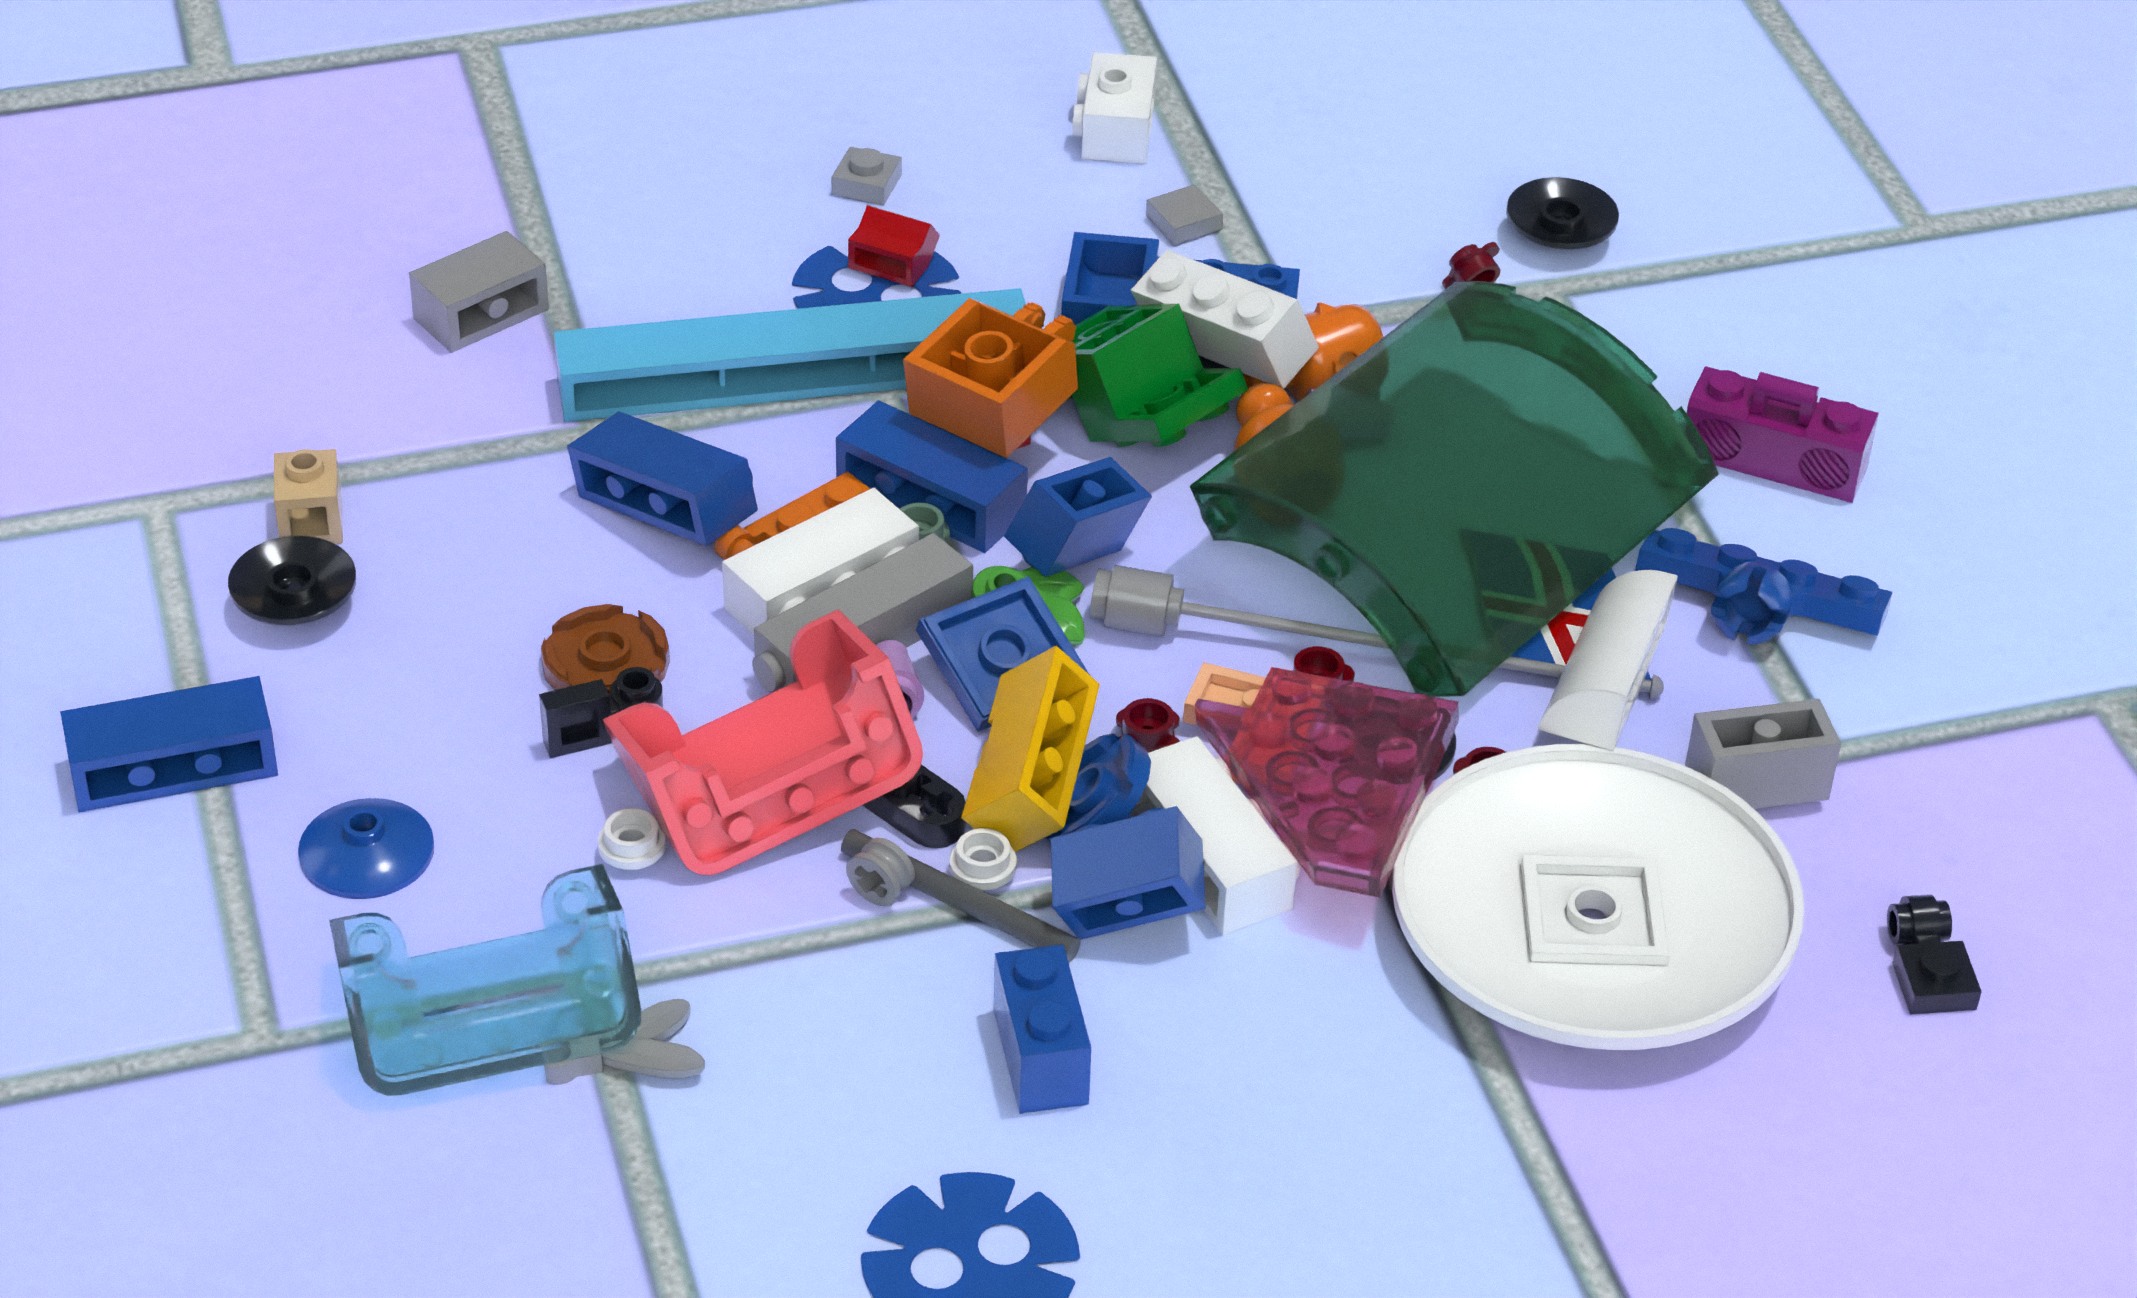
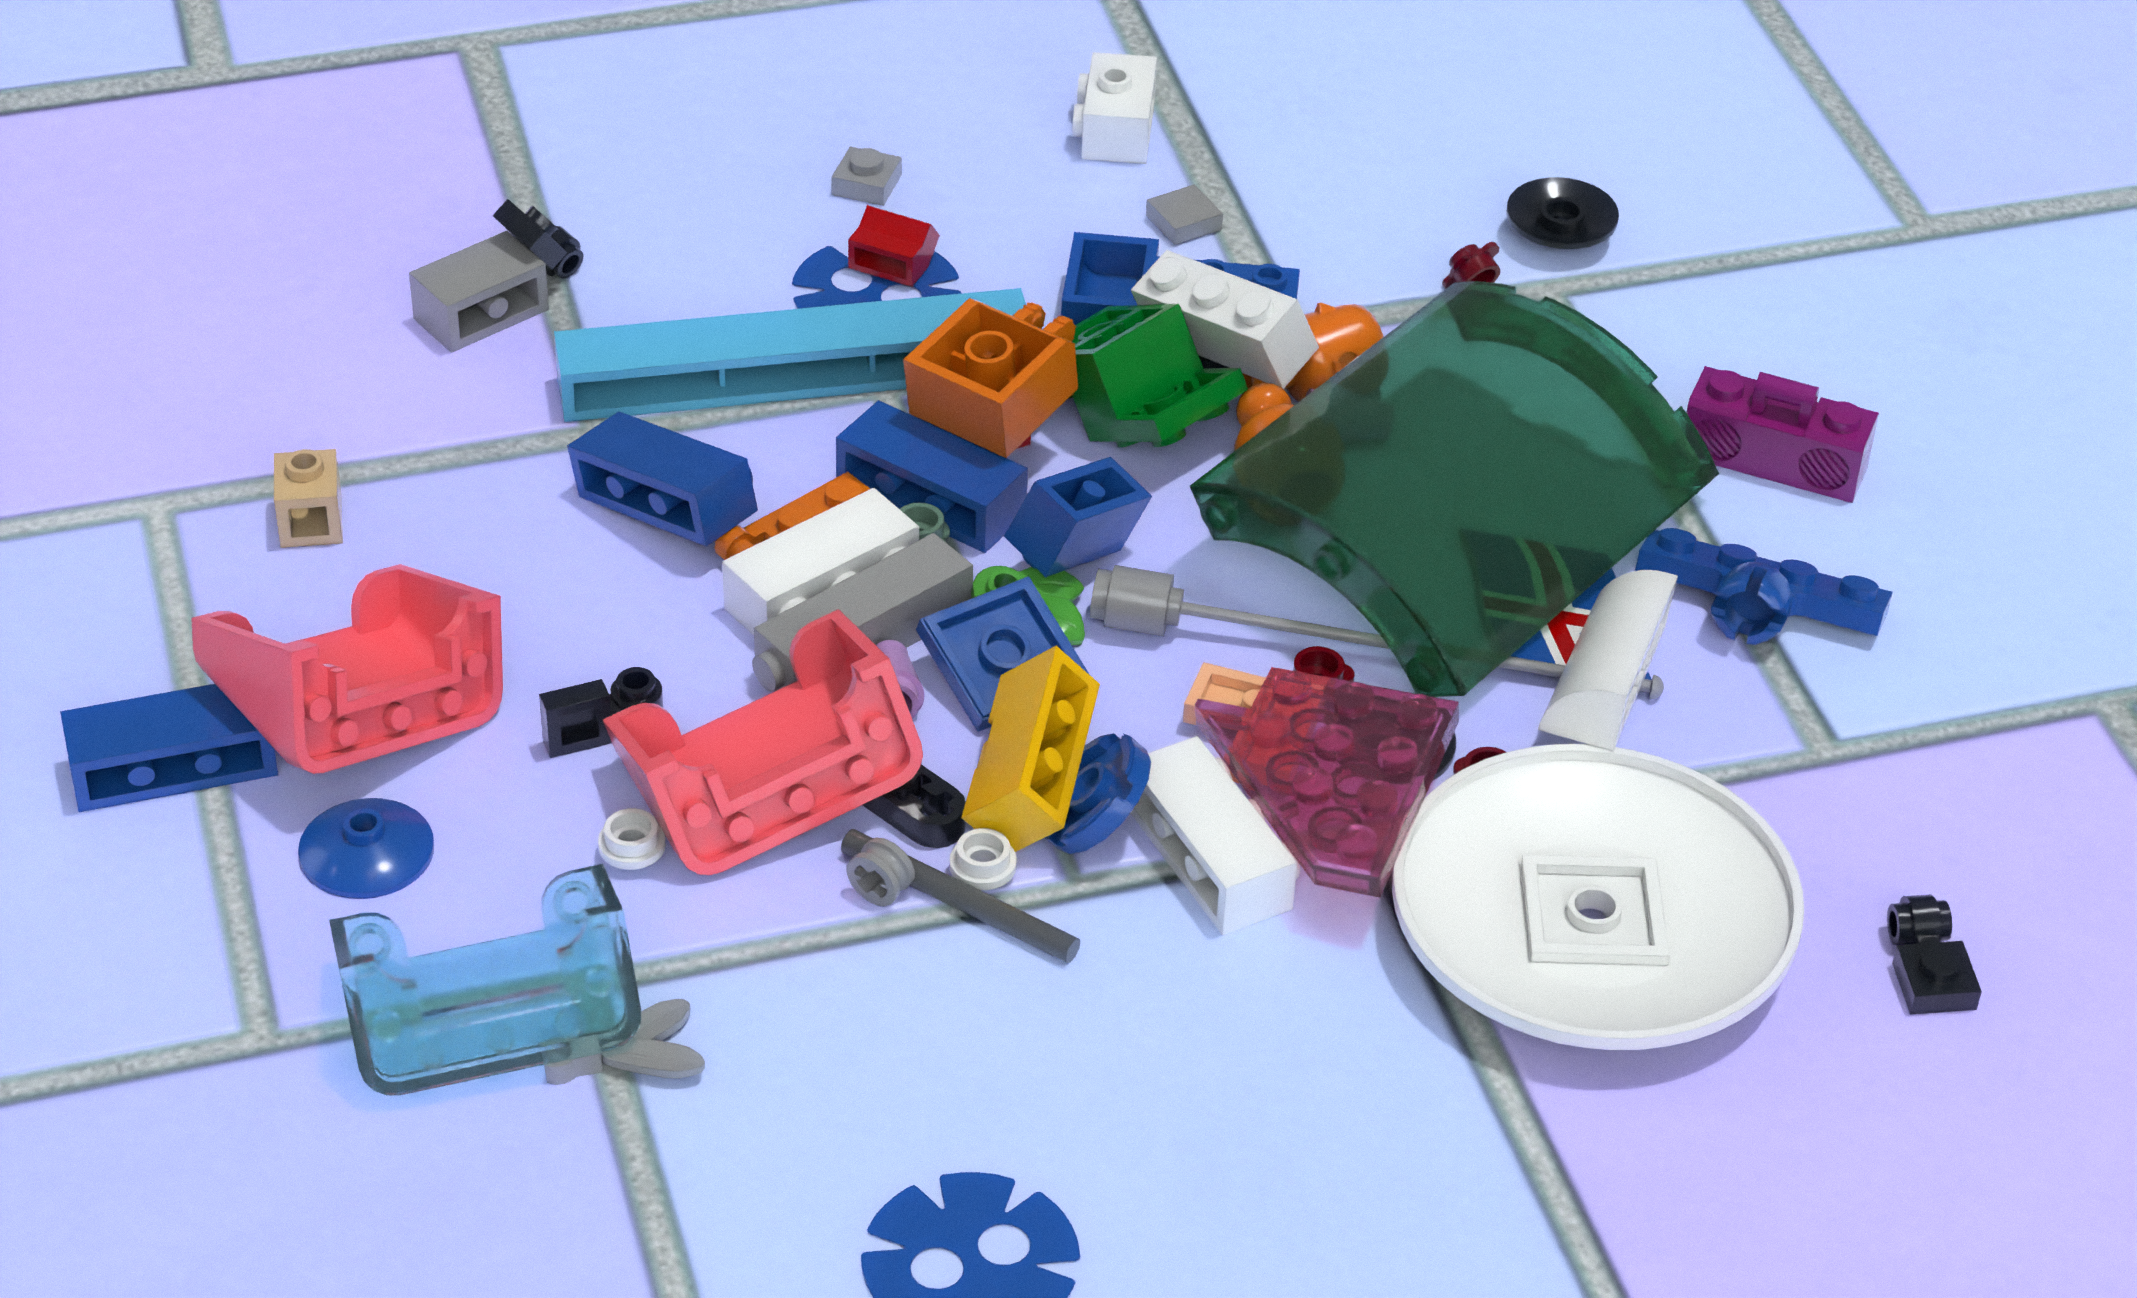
(292, 580): black dish -> none
(404, 673): none -> coral windscreen
(548, 242): none -> black plate
(601, 644): dark orange tile -> none
(1042, 1029): blue brick -> none
(1127, 872): blue brick -> none
(1149, 723): dark red plate -> none
(1767, 752): light grey brick -> none

